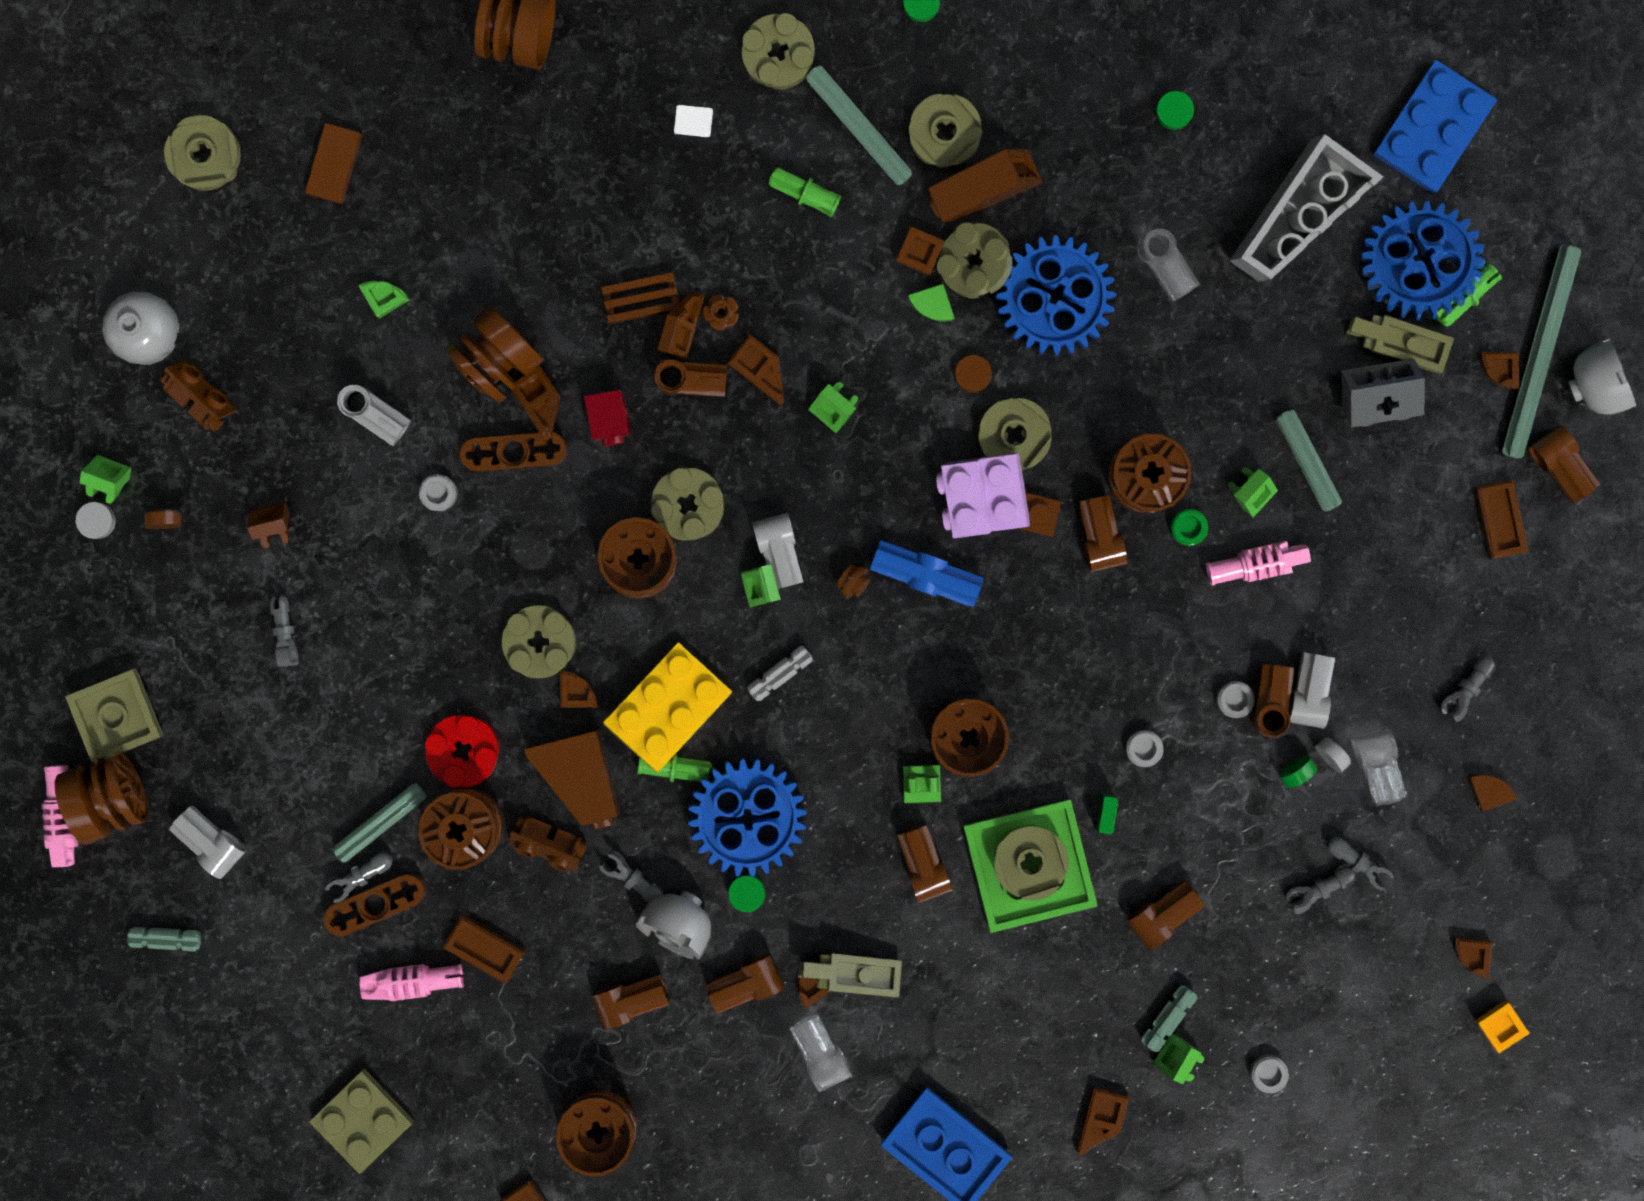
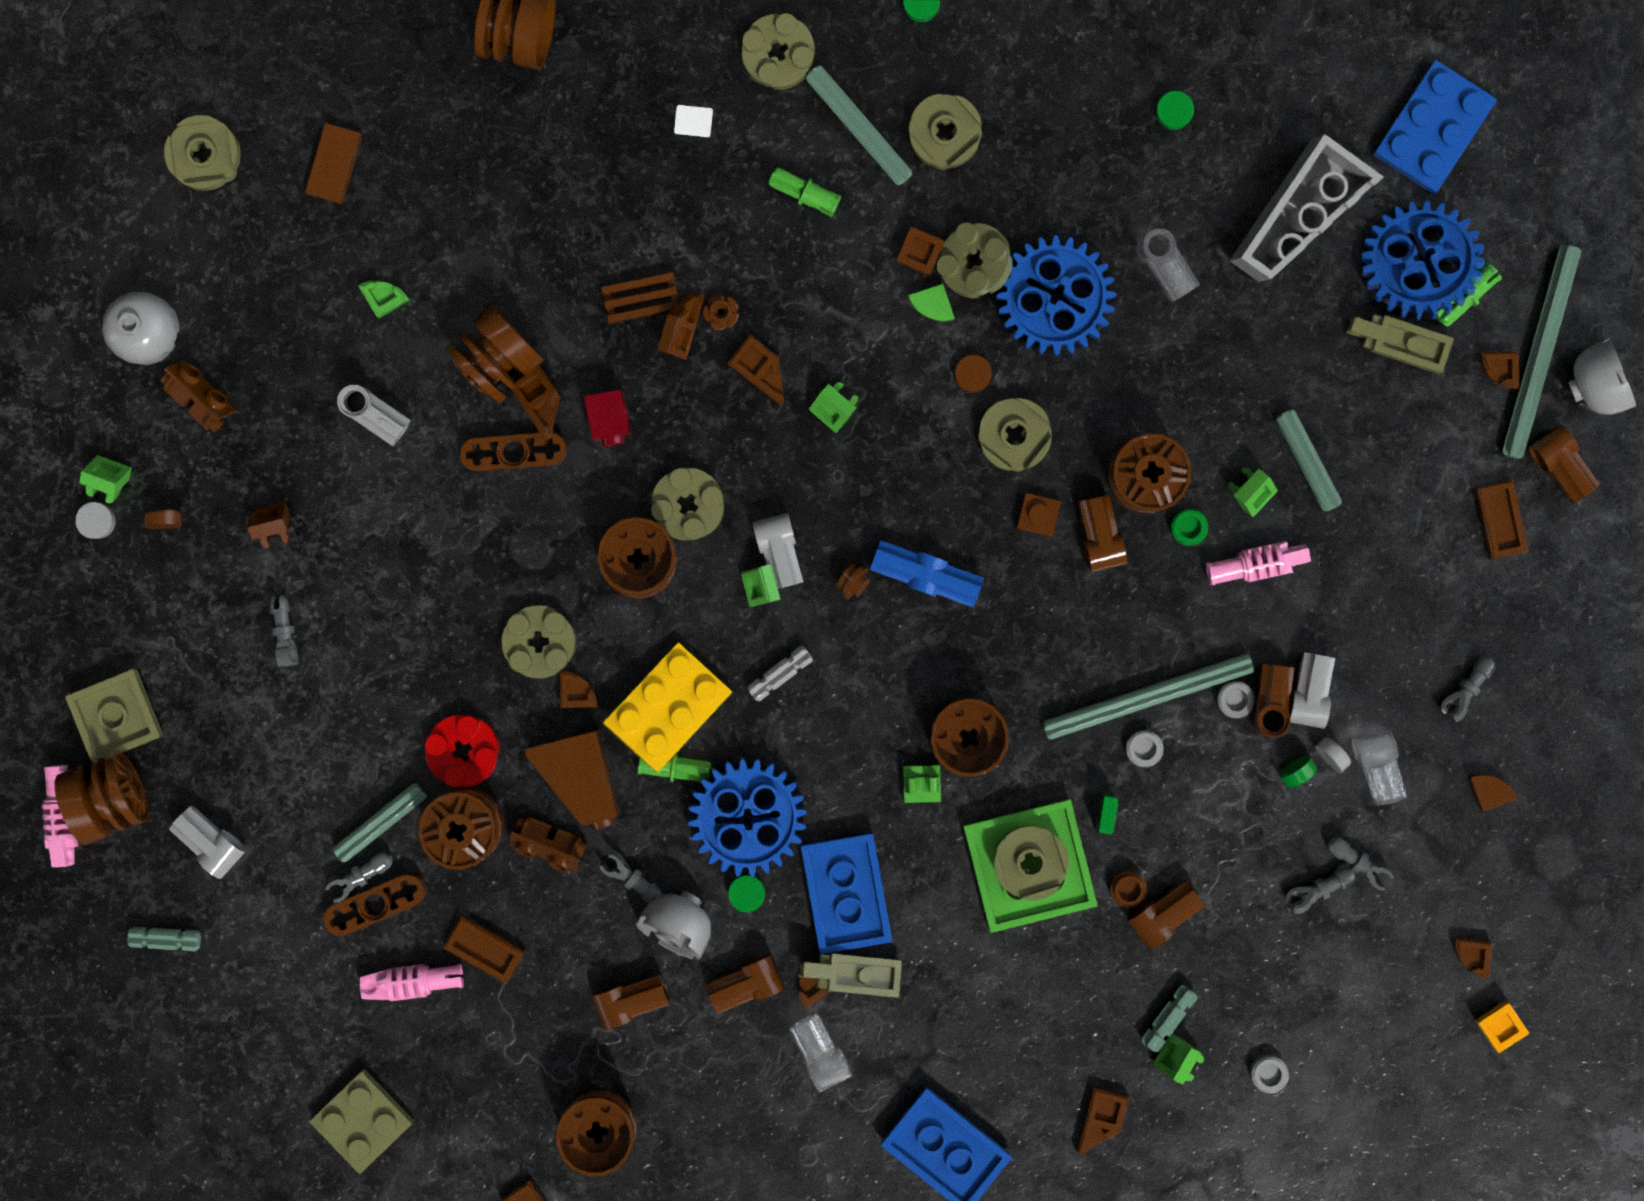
(438, 493): light grey tile -> none
(696, 378): reddish brown piece -> none
(846, 893): none -> blue plate
(926, 871): reddish brown piece -> none
(983, 495): lavender plate -> none
(984, 184): reddish brown slope -> none
(1128, 889): none -> reddish brown plate
(1147, 696): none -> sand green axle
(1383, 392): dark grey brick -> none

